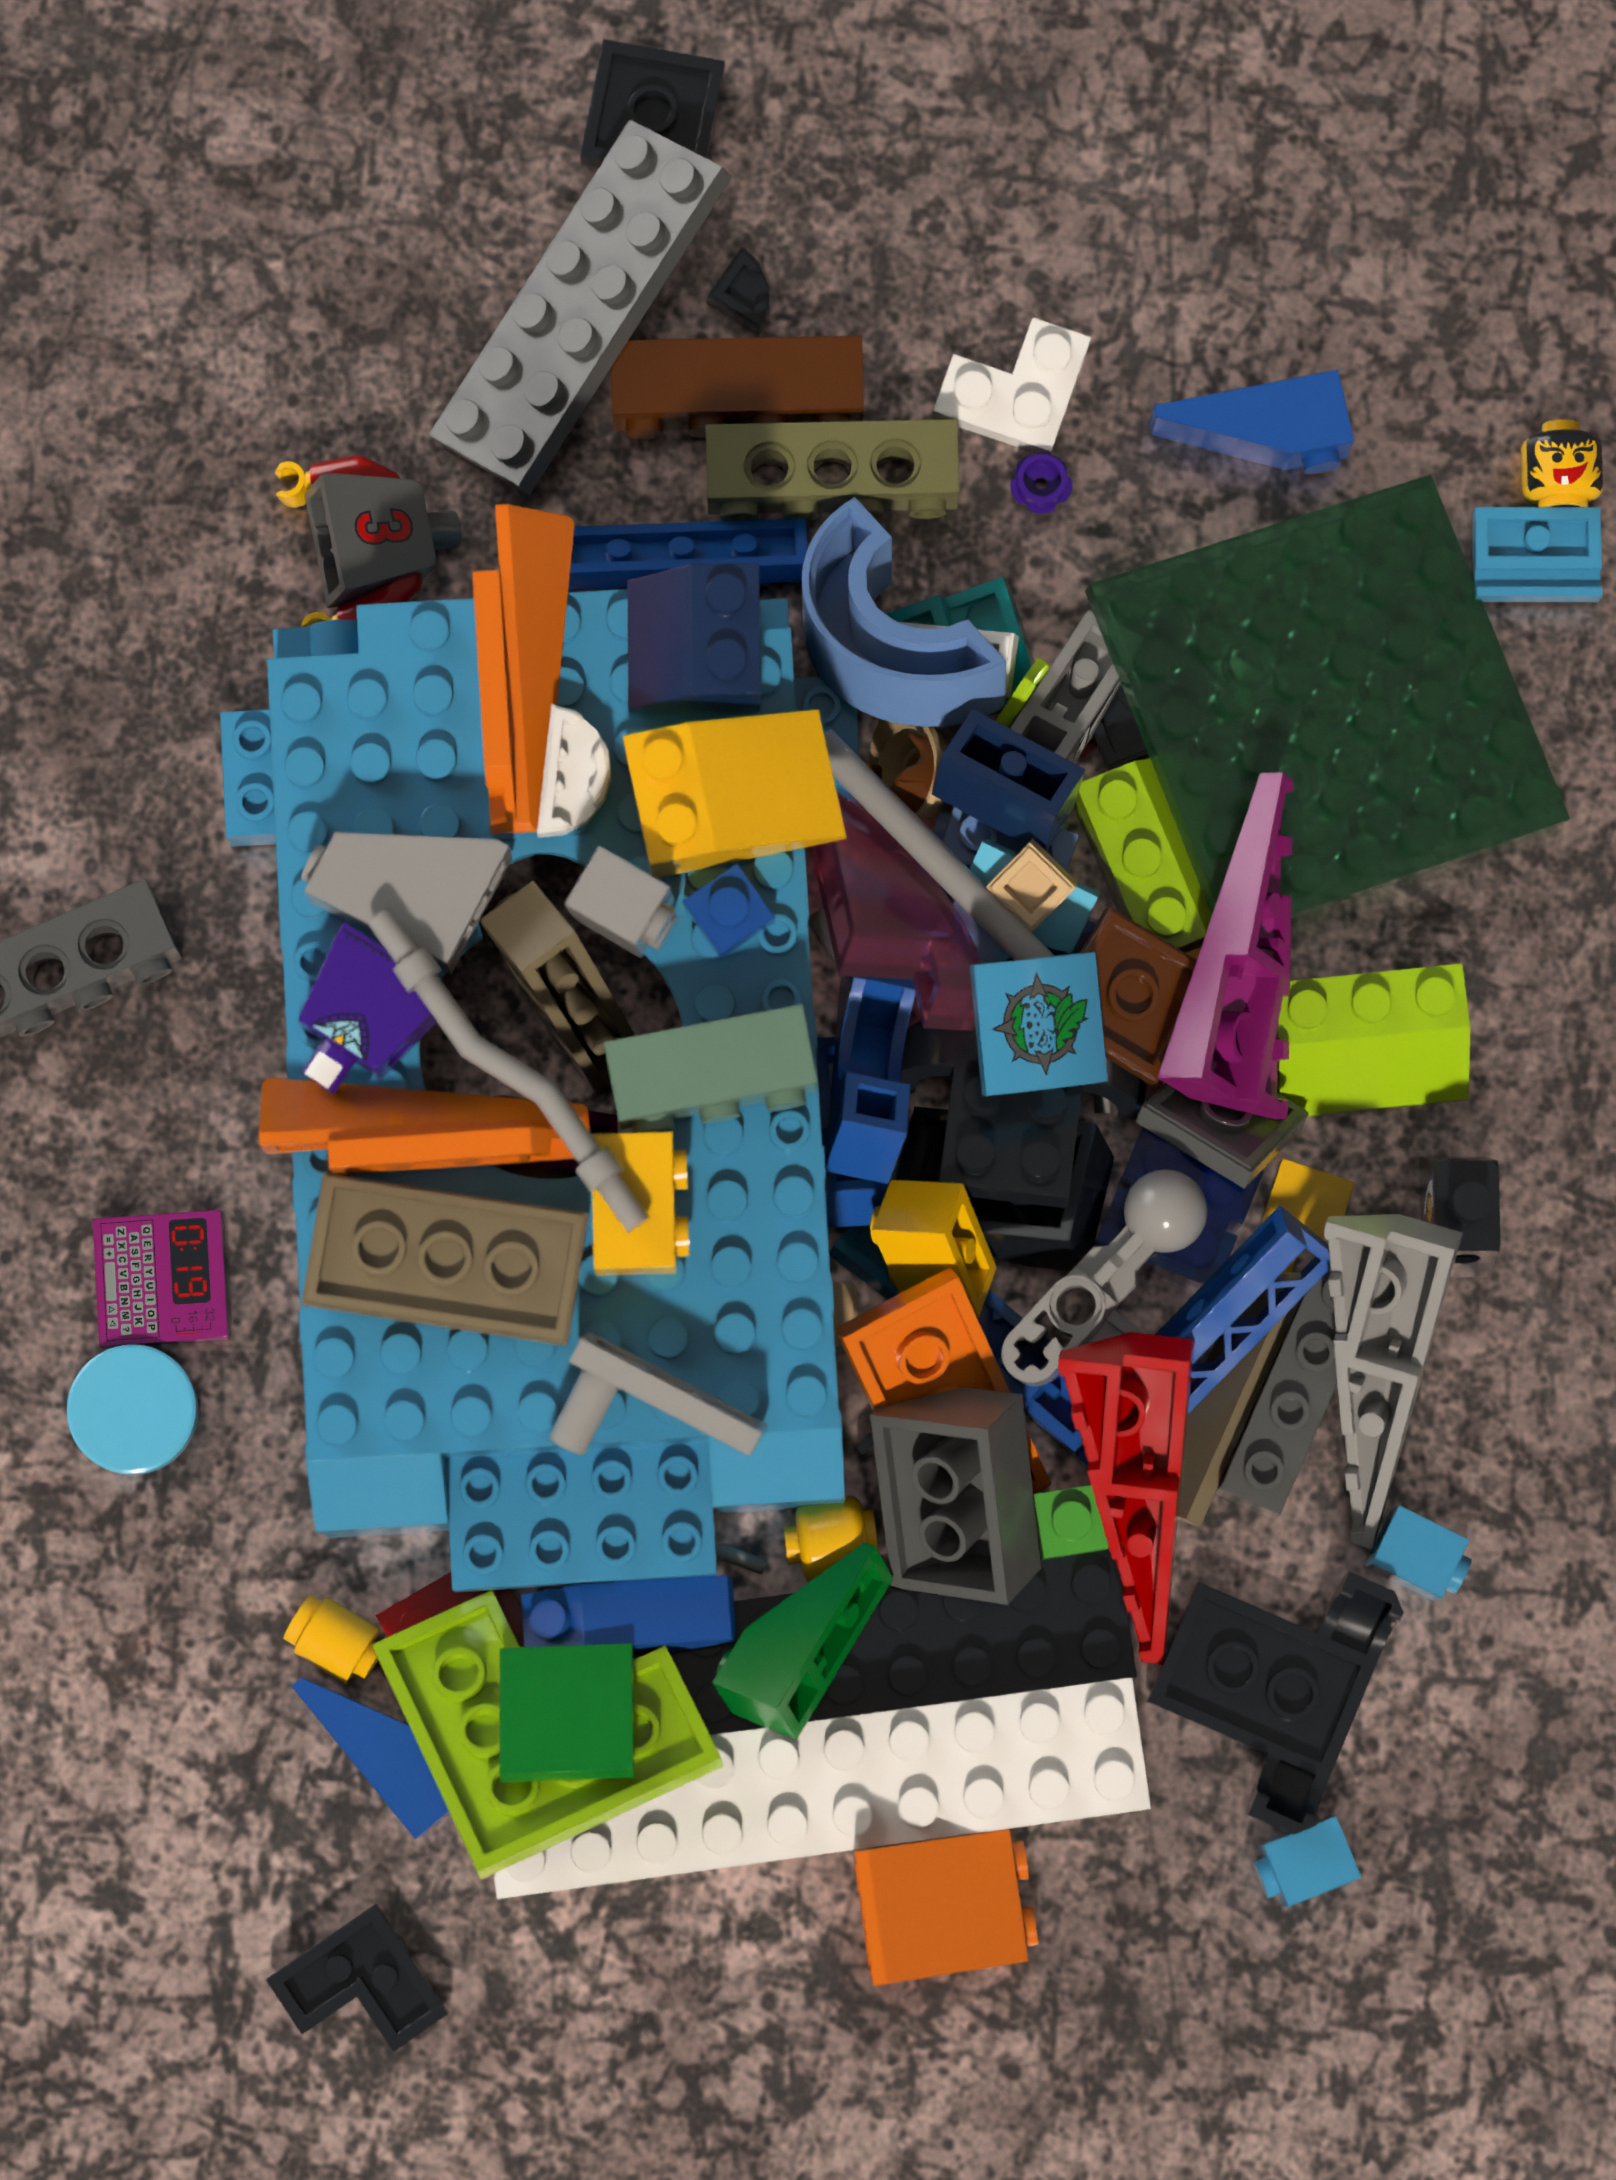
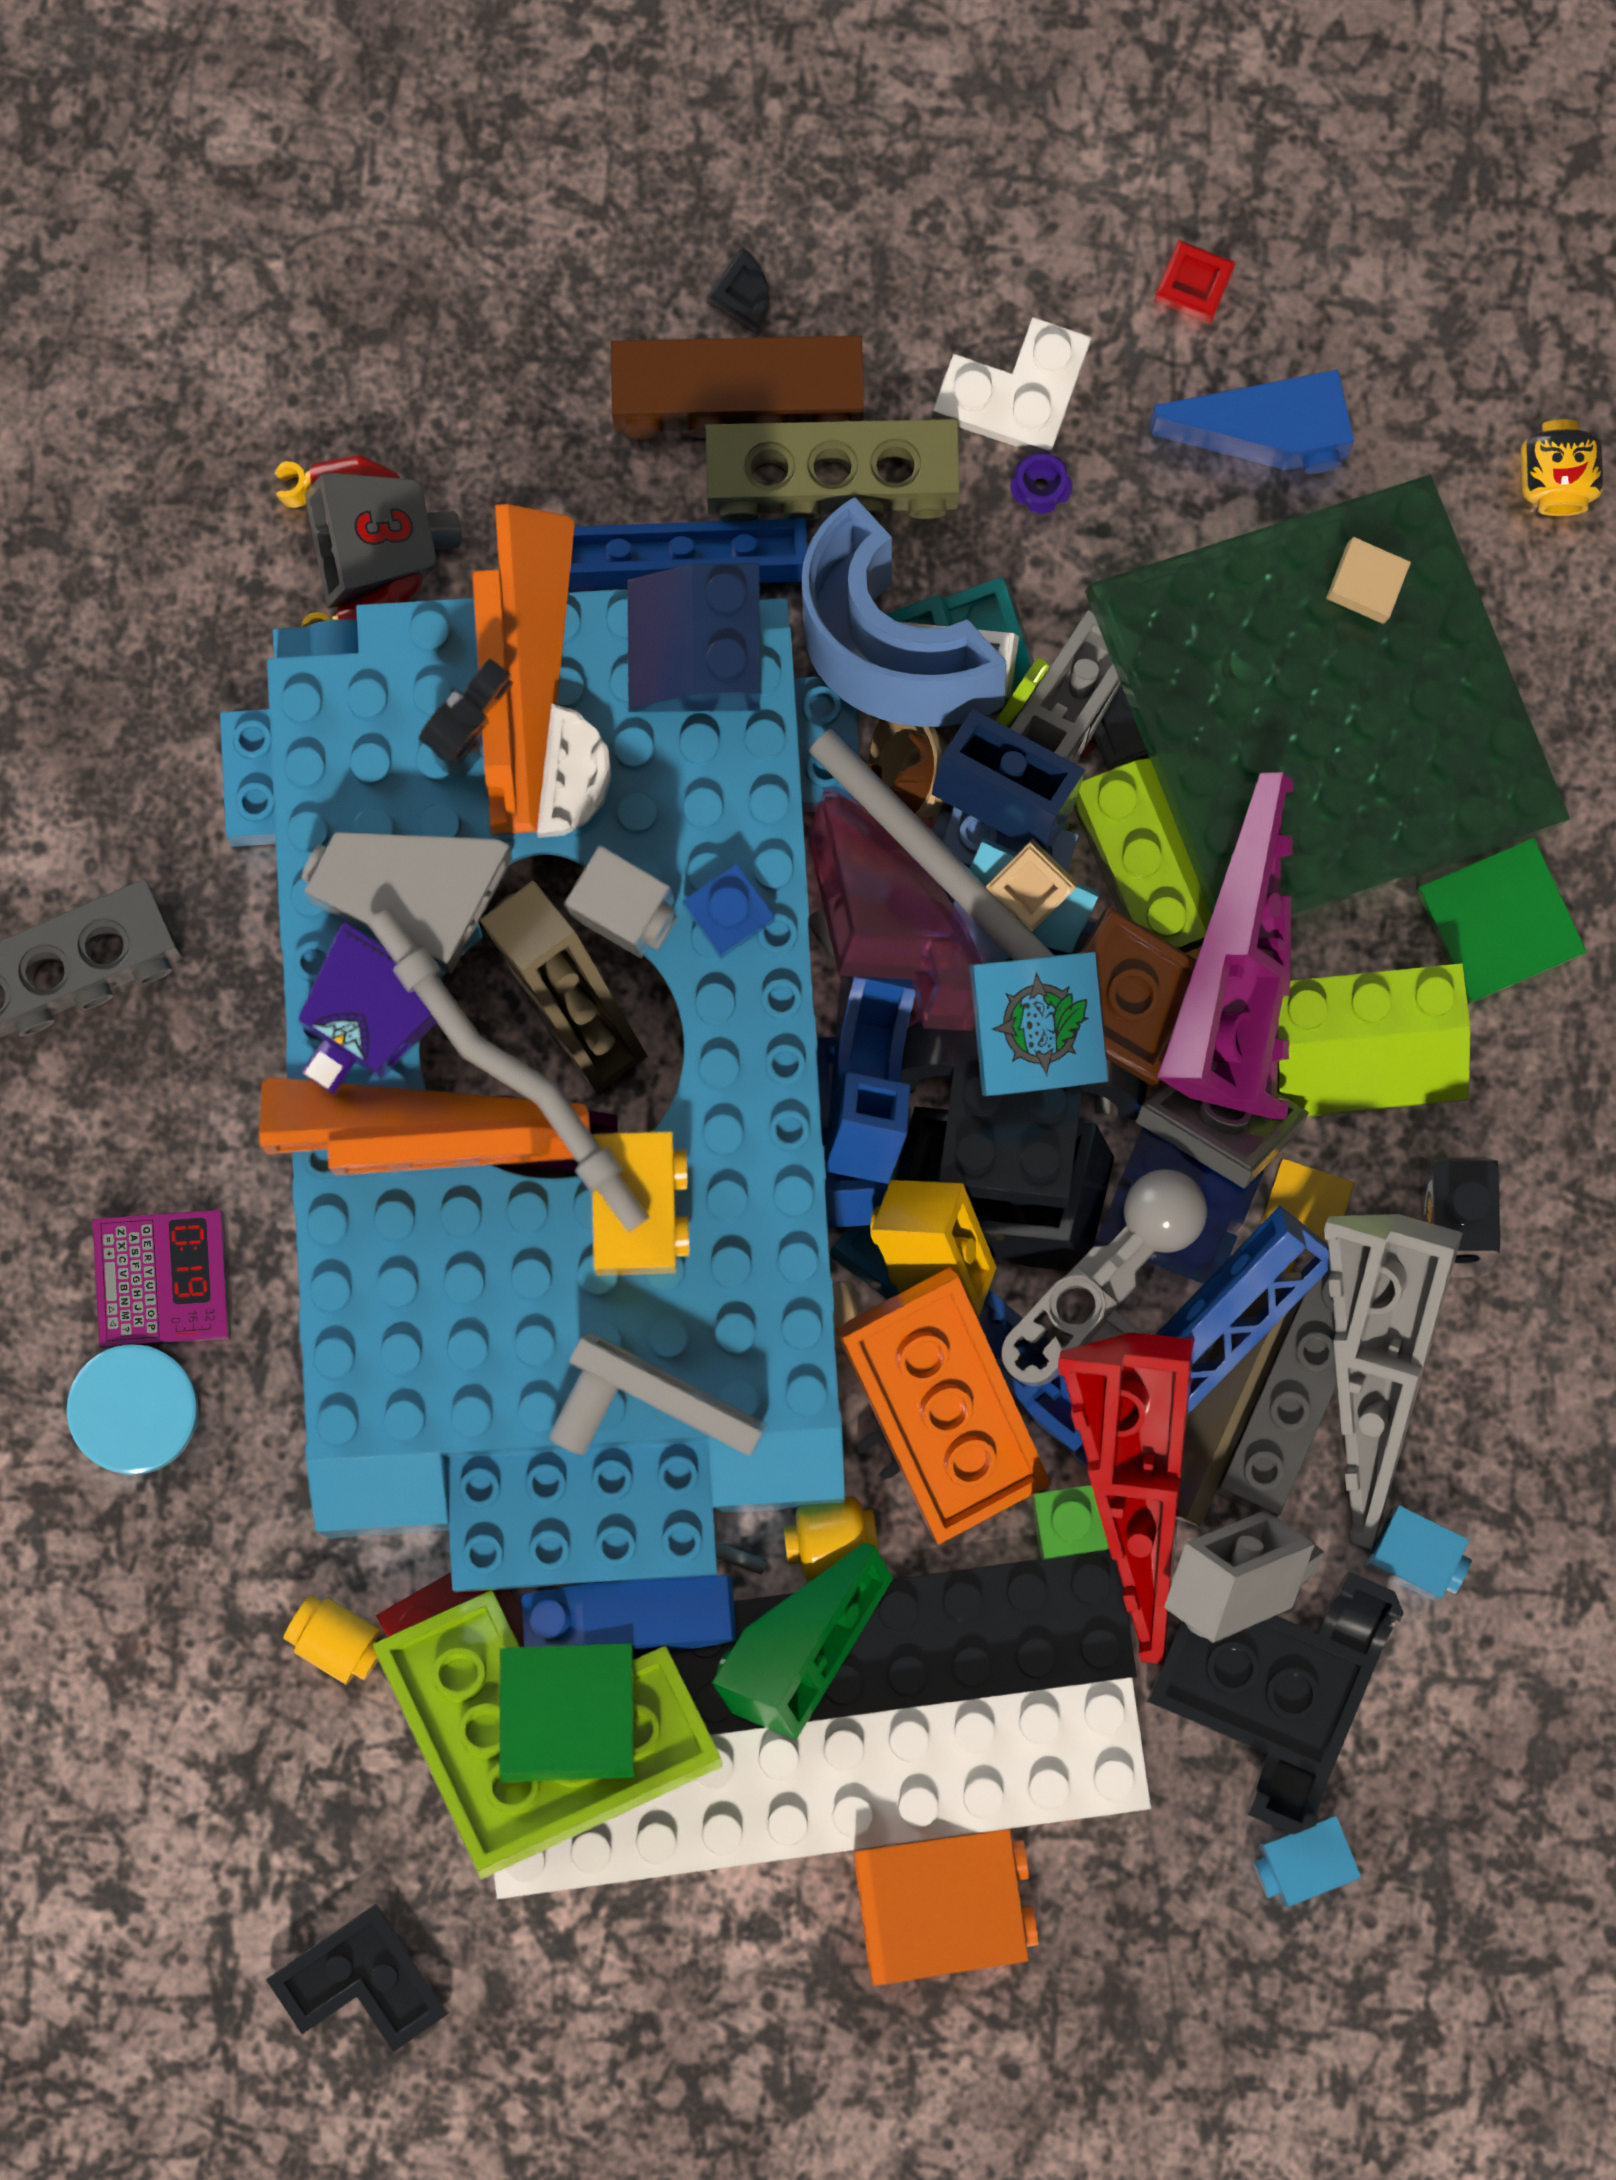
(382, 1752): blue slope -> none
(445, 1259): dark tan tile -> none
(458, 722): none -> black bar
(580, 306): plate -> none
(656, 89): black plate -> none
(712, 1069): sand green brick -> none
(732, 790): yellow slope -> none
(957, 1494): dark grey slope -> none
(1194, 281): none -> red tile
(1241, 1575): none -> light grey hinge
(1368, 580): none -> tan tile
(1501, 920): none -> green tile
(1537, 554): dark azure plate -> none

